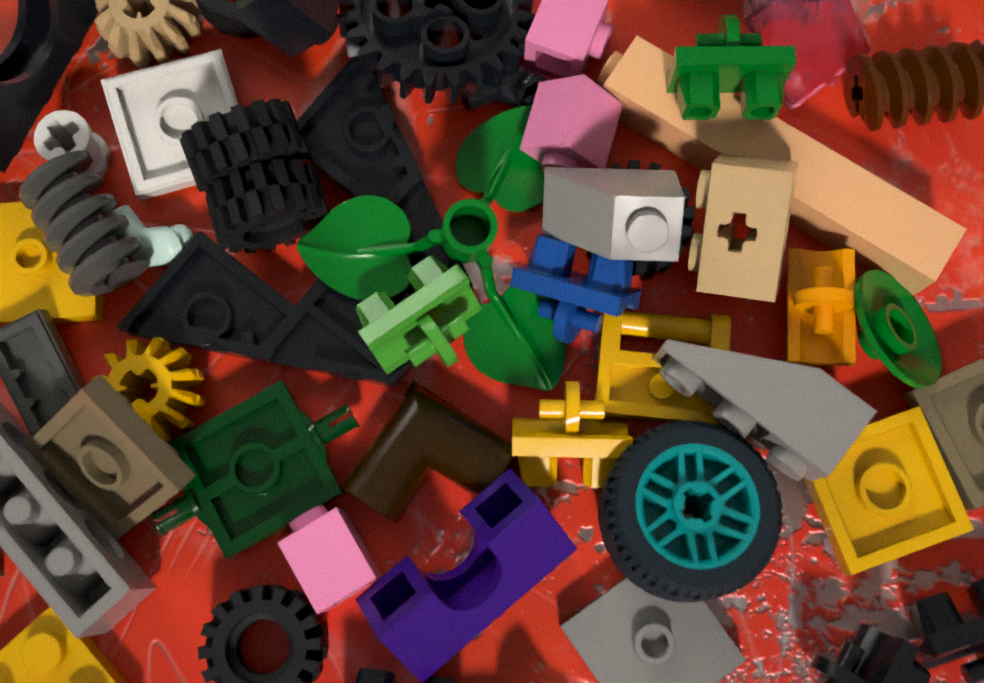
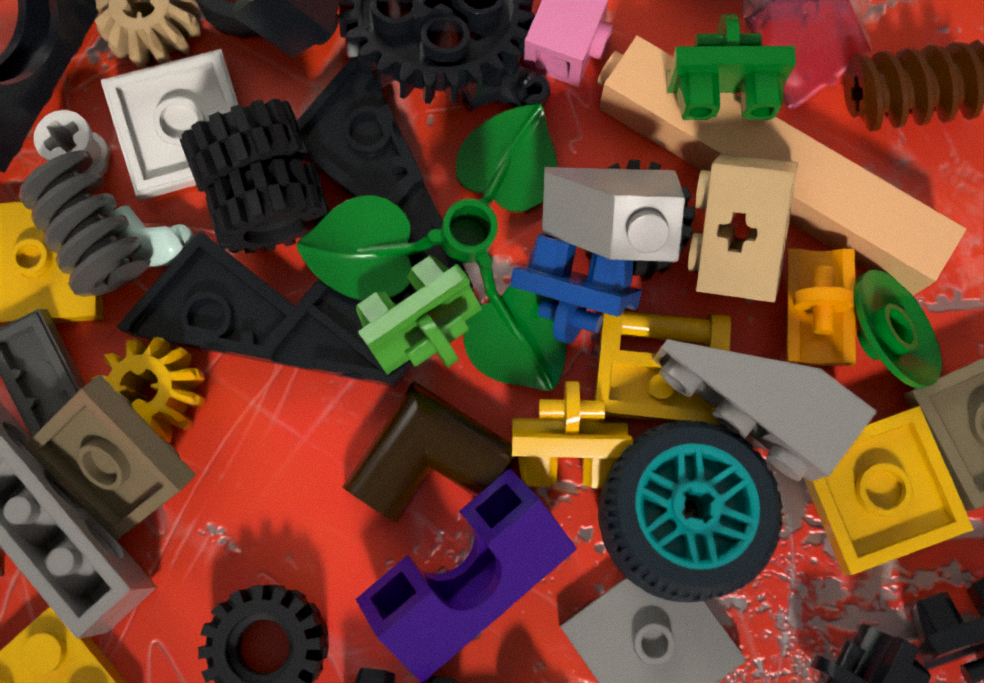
(256, 469): dark green plate -> none
(328, 557): bright pink brick -> none
(571, 124): bright pink brick -> none

